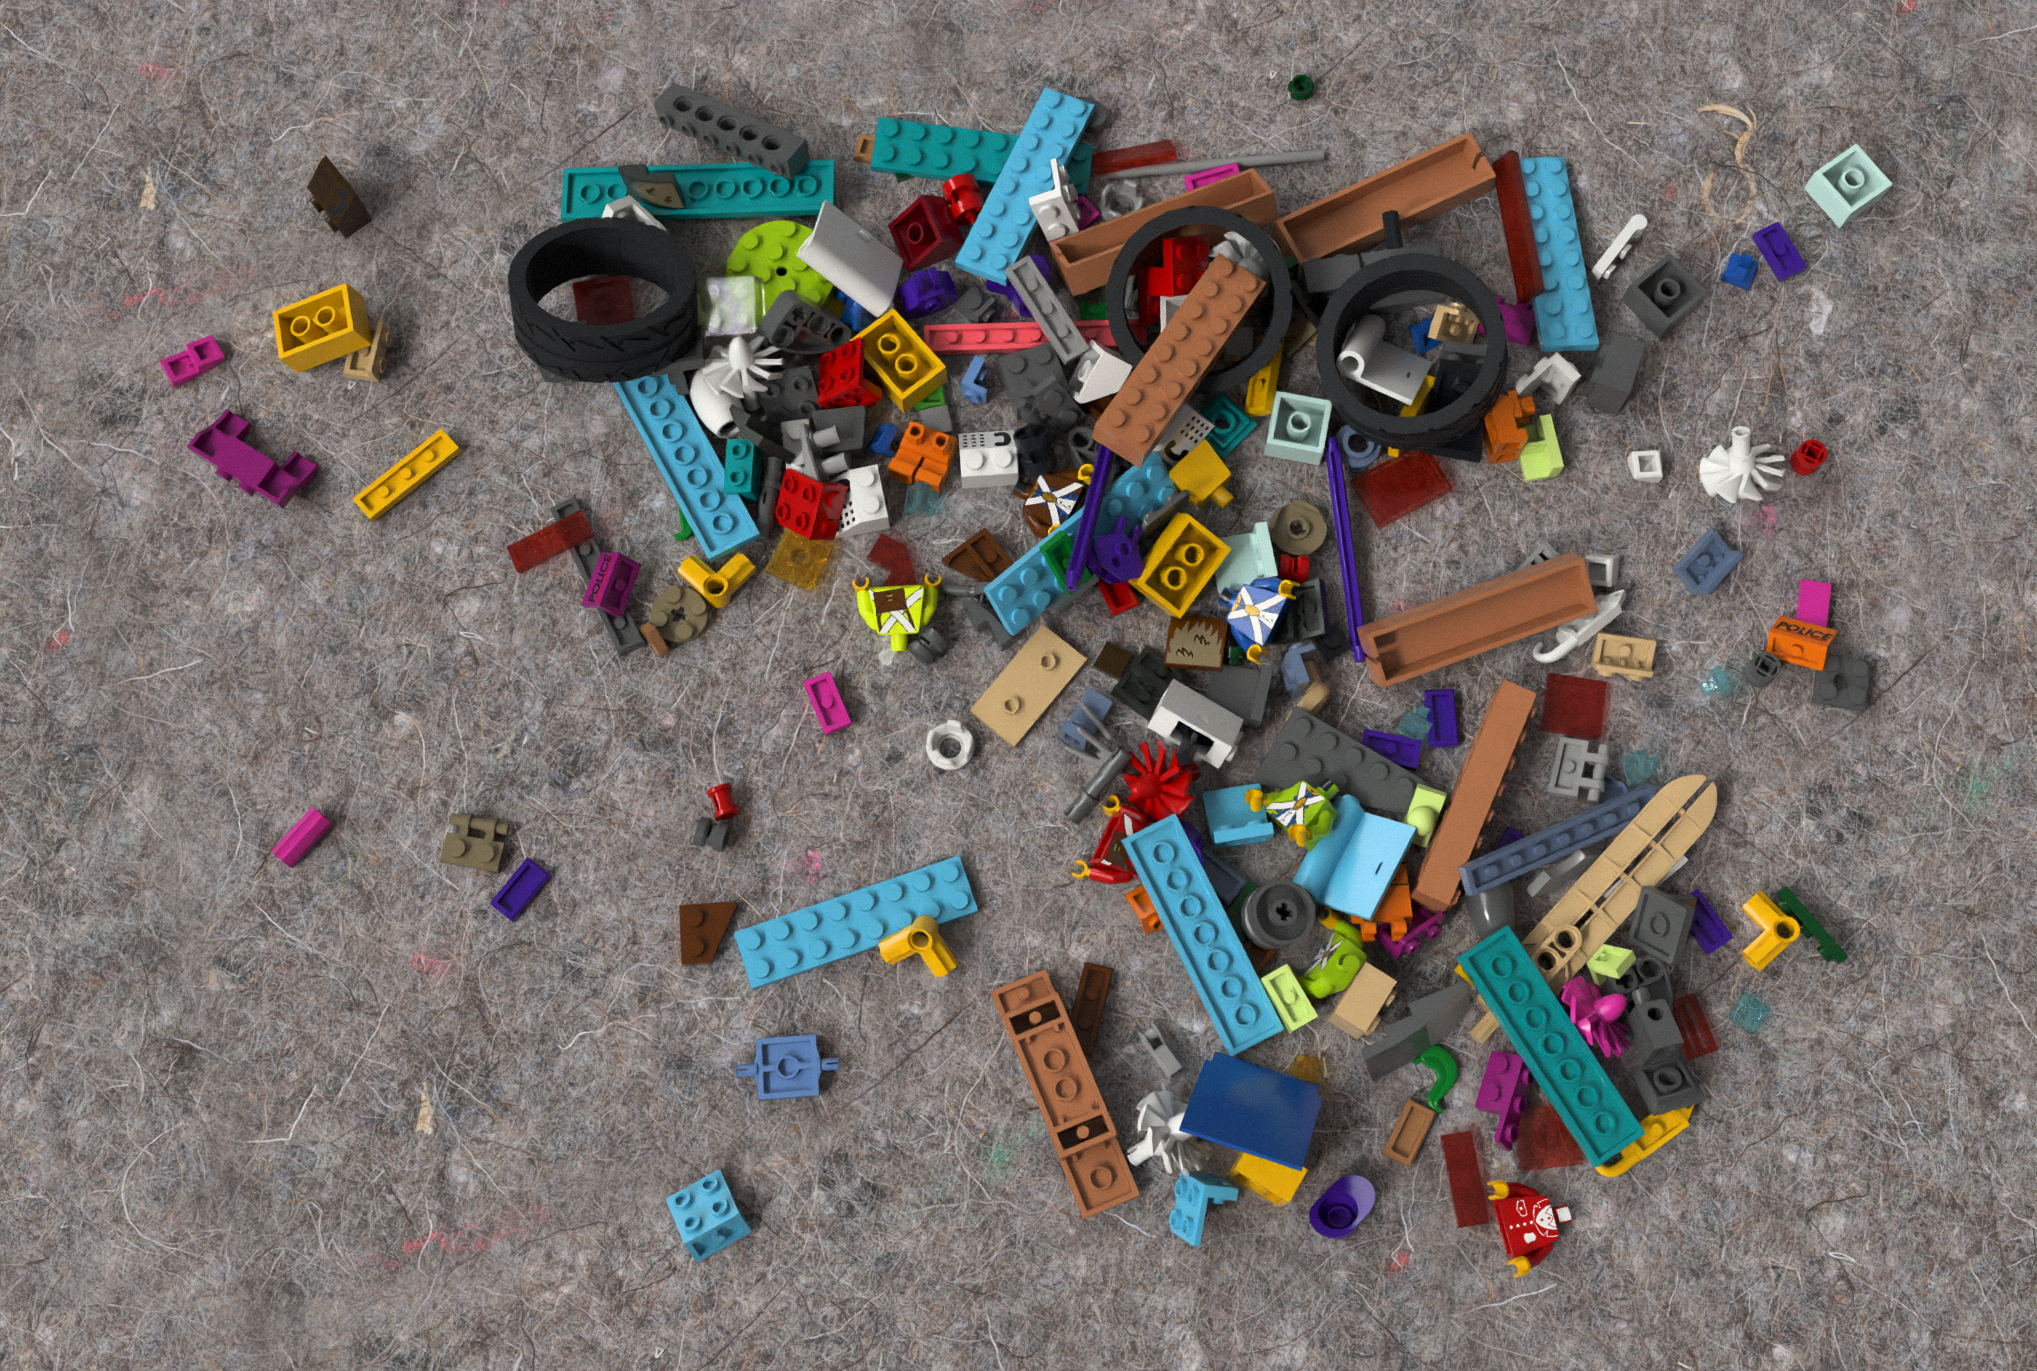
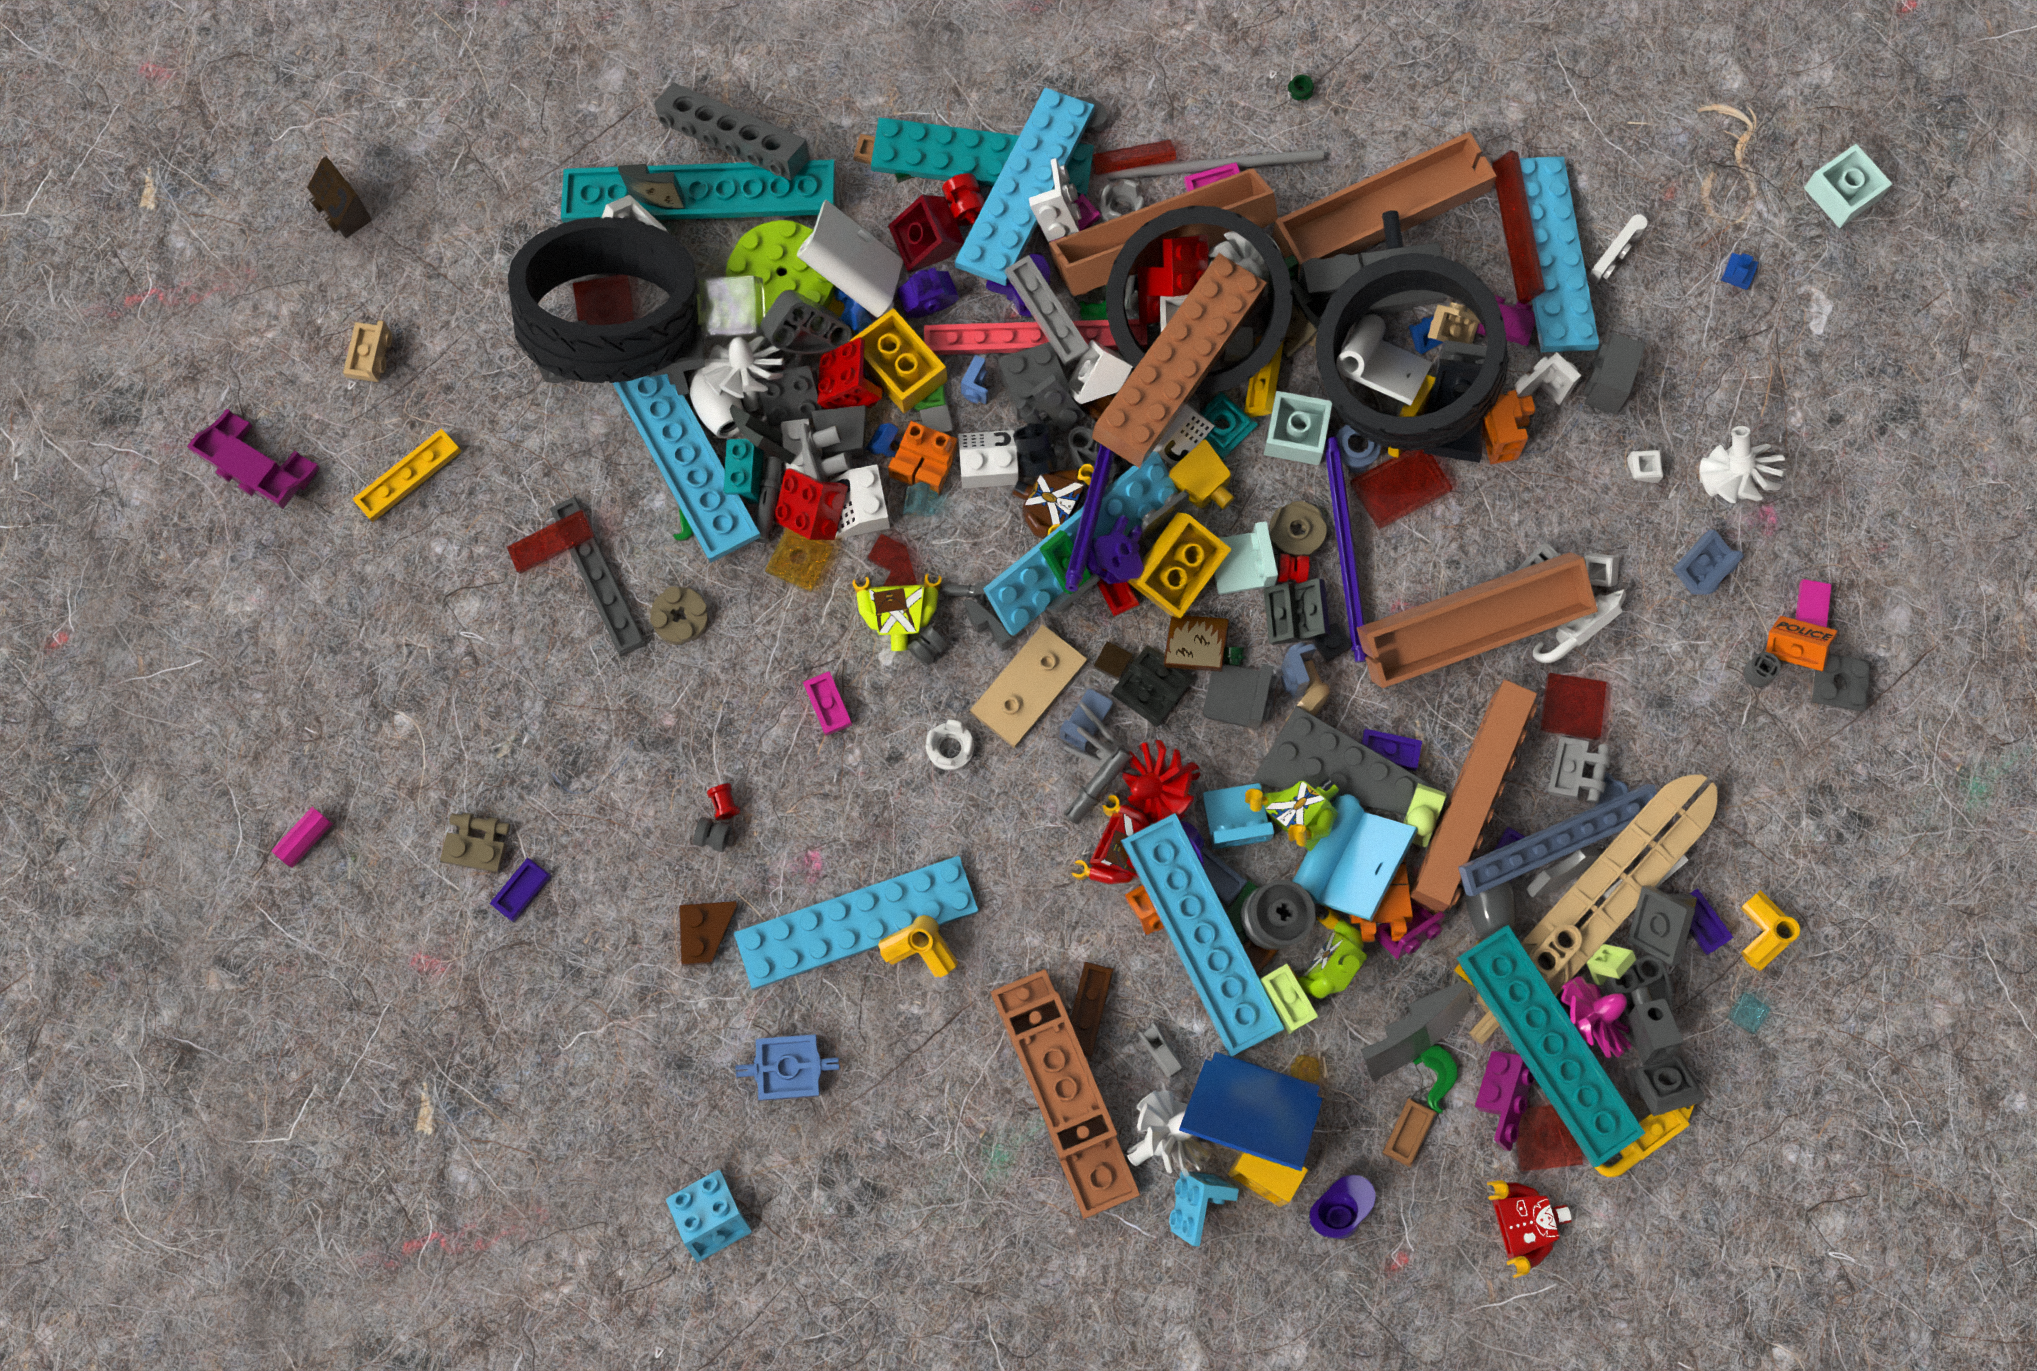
(196, 360): dark pink slope -> none
(321, 328): yellow brick -> none
(611, 583): magenta panel -> none
(654, 639): medium nougat tile -> none
(729, 577): yellow piece -> none
(976, 306): dark grey bracket -> none
(979, 558): reddish brown wing -> none
(1196, 726): white piece -> none
(1257, 612): torso -> none
(1362, 1000): tan brick -> none
(1414, 725): clear light blue tile -> none
(1442, 717): dark purple tile -> none
(1464, 1179): clear red tile -> none
(1541, 453): yellowish green panel -> none
(1623, 655): tan bracket -> none
(1639, 767): clear light blue tile -> none
(1664, 295): dark grey brick -> none
(1702, 1023): clear red tile -> none
(1717, 684): clear light blue tile -> none
(1779, 252): dark purple plate -> none
(1804, 463): red wheel -> none
(1810, 926): dark green plate -> none

